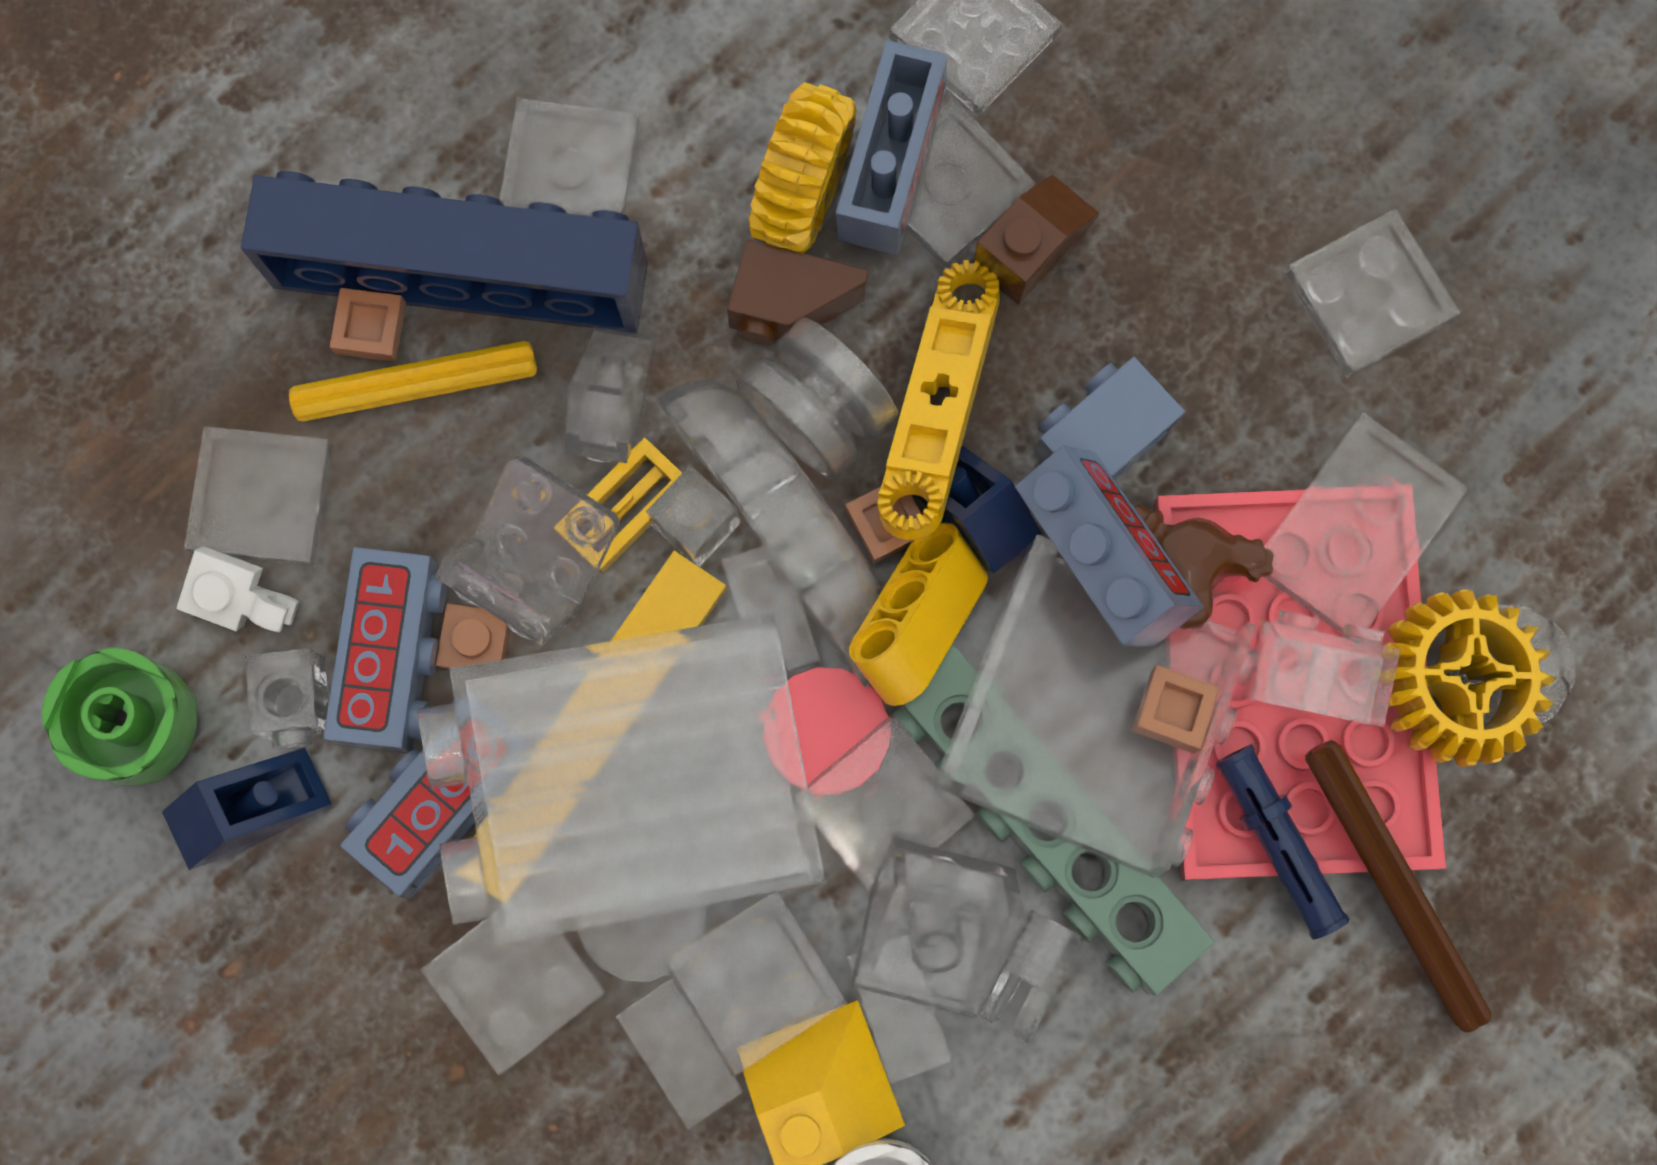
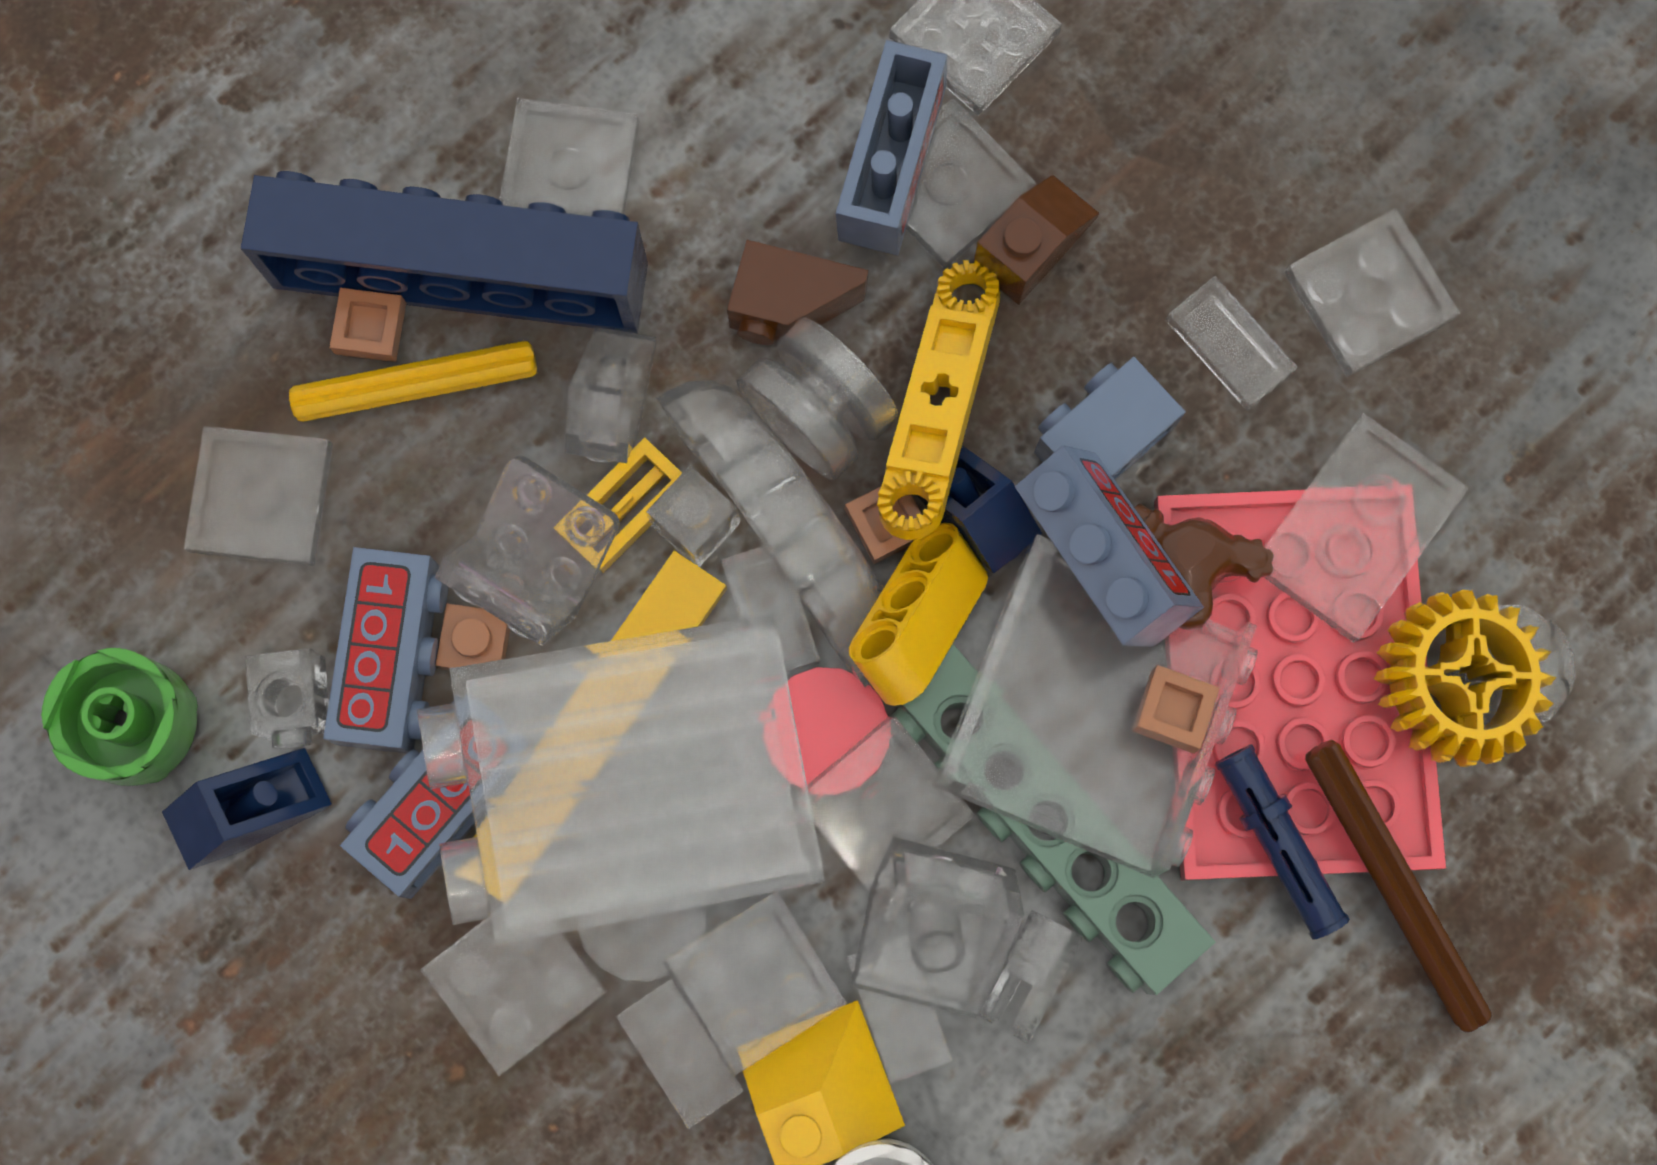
(227, 593): white plate -> none
(802, 167): yellow gear -> none
(1231, 343): none -> clear tile
(1323, 671): clear brick -> none

